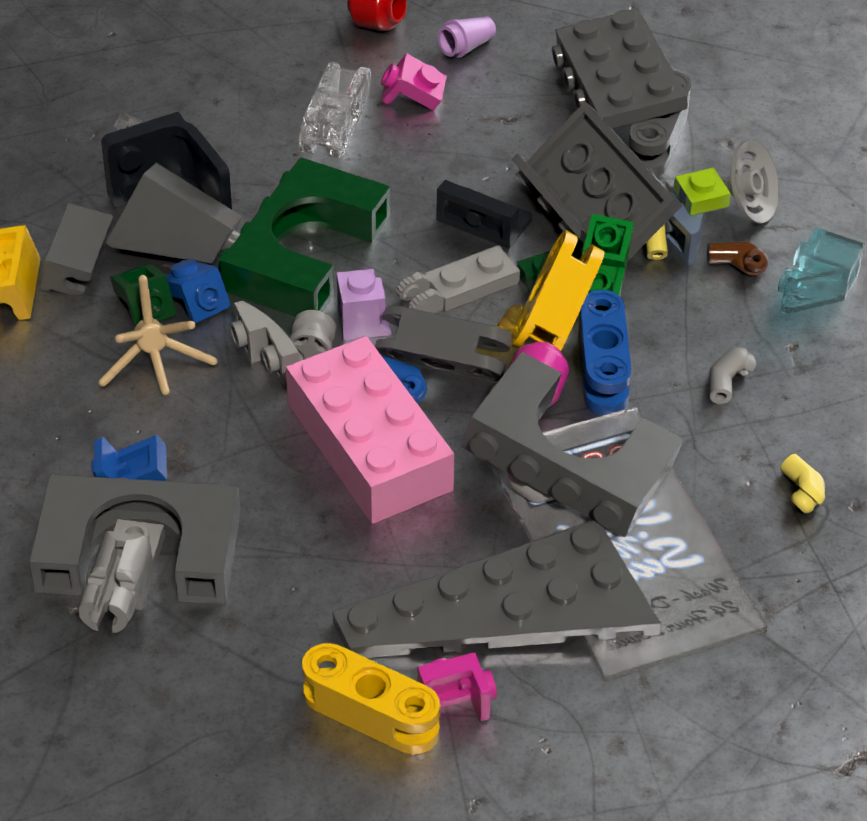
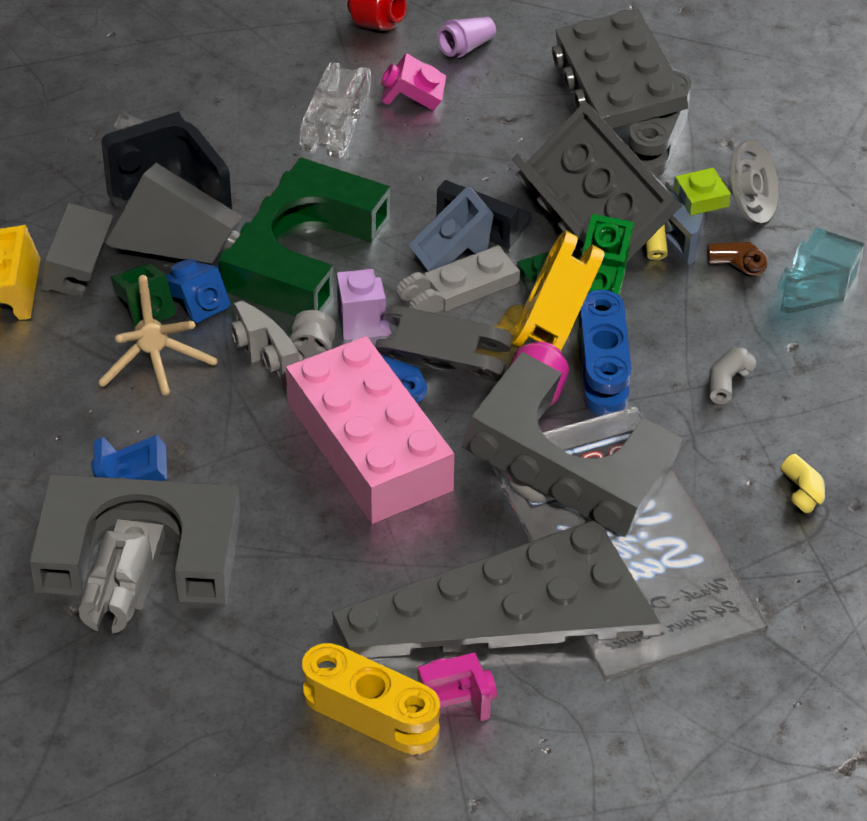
(458, 227): none -> sand blue slope

